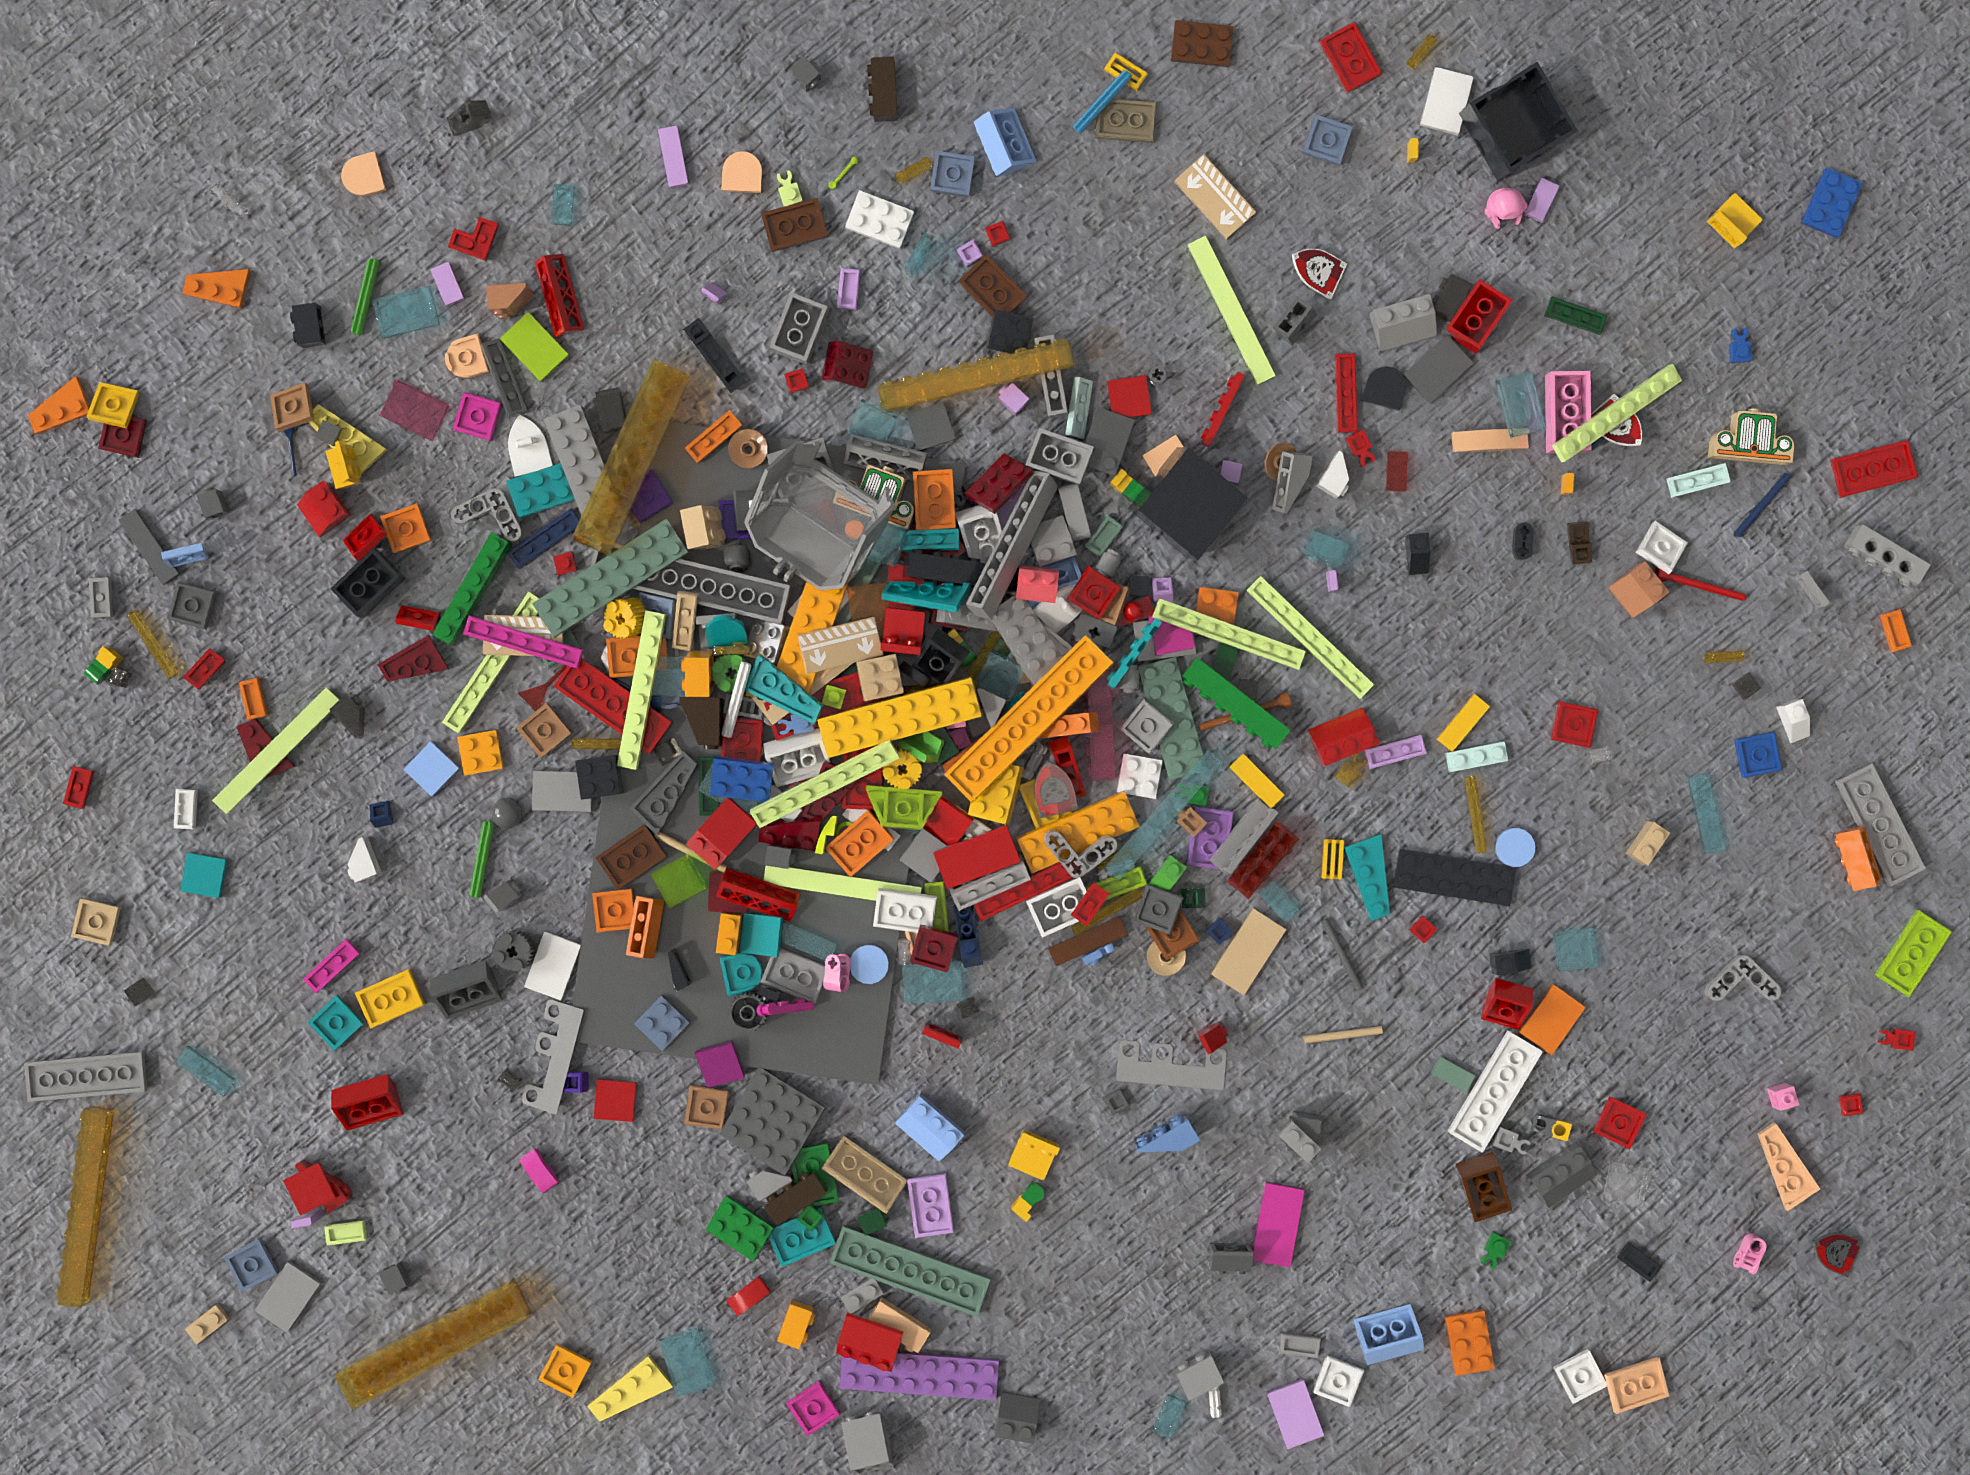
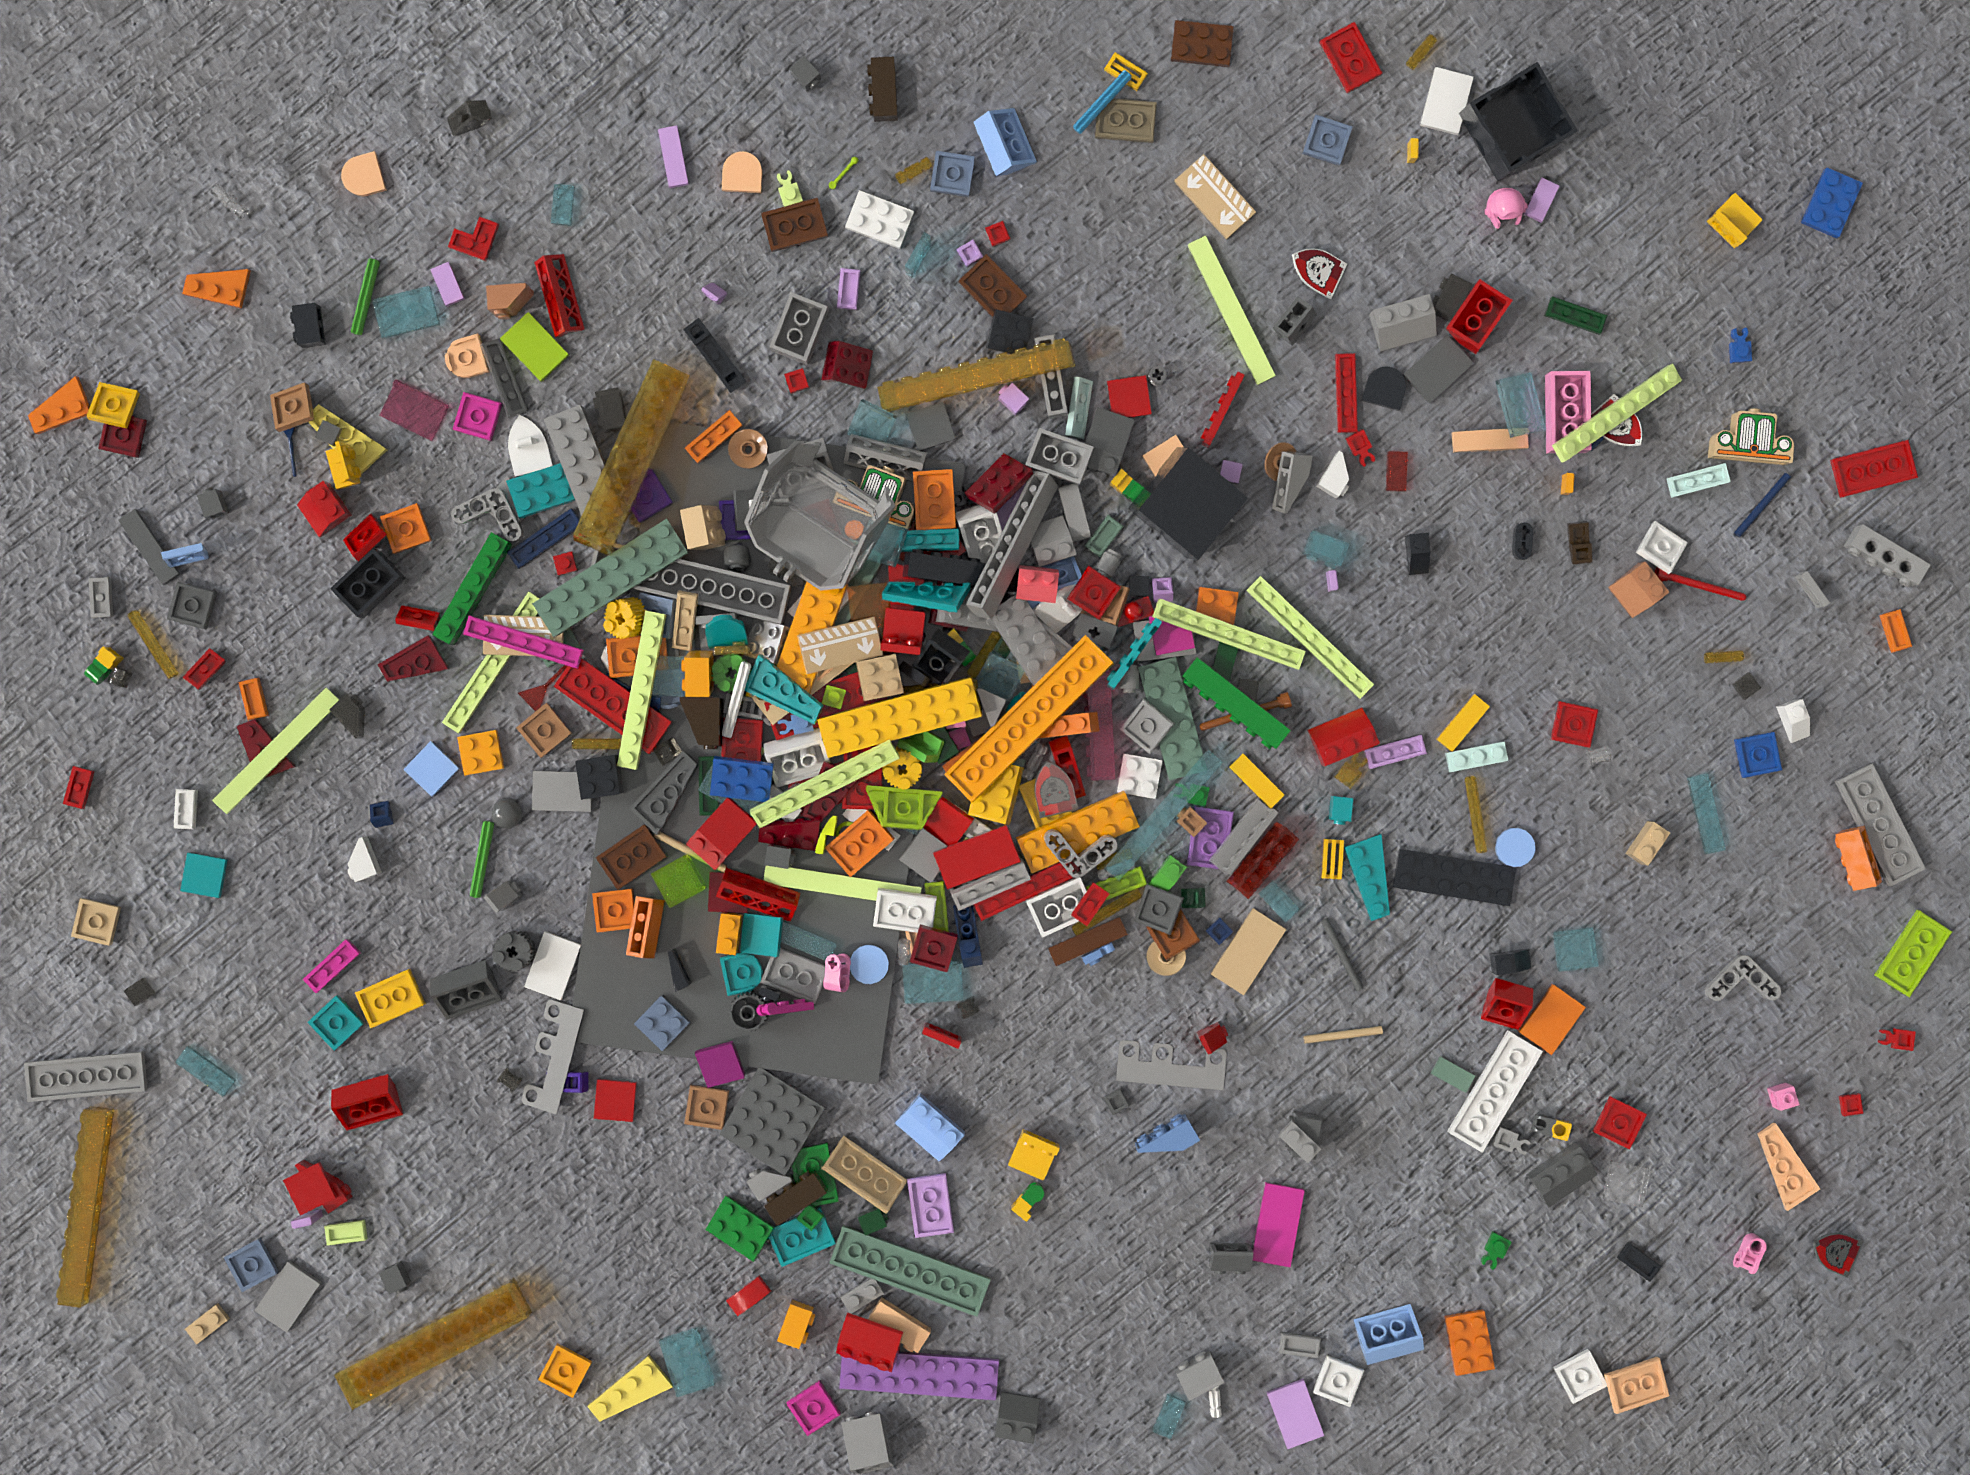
(538, 1171): dark pink slope -> none
(1340, 809): none -> teal brick
(1422, 929): red plate -> none
(1484, 1186): reddish brown slope -> none

